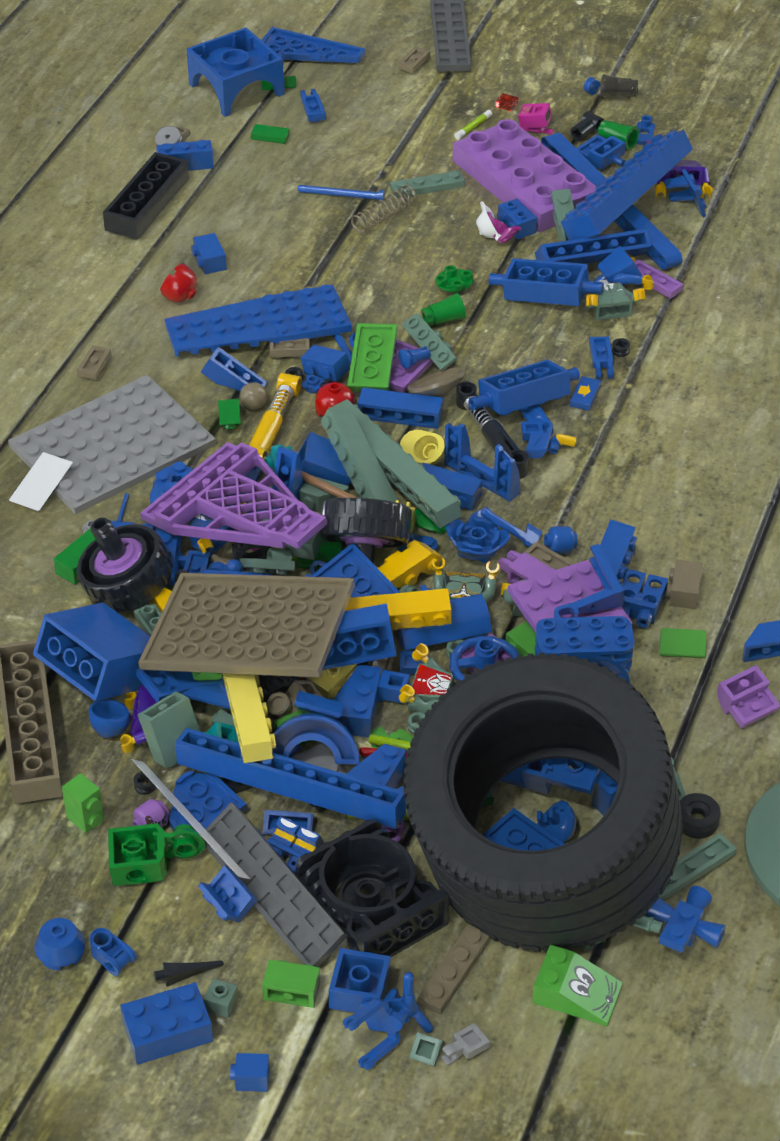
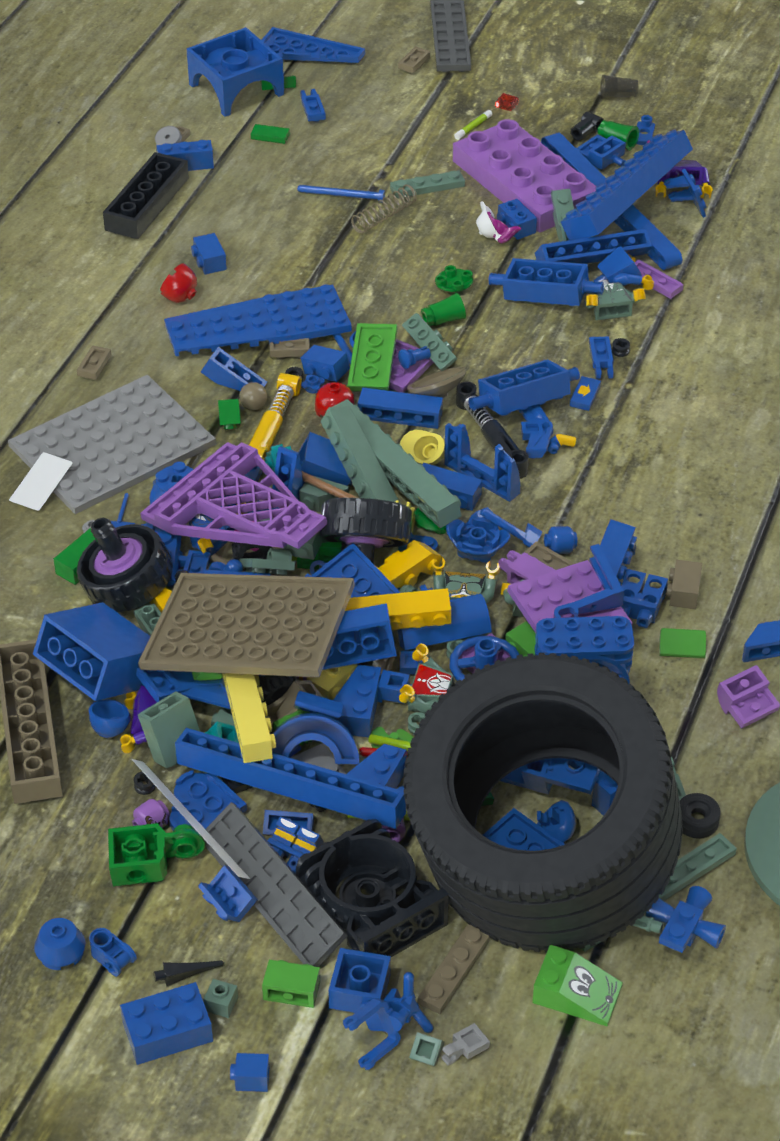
(83, 803): bright green brick -> none
(279, 704): dark tan tile -> none
(535, 117): dark pink piece -> none
(591, 89): blue bush -> none

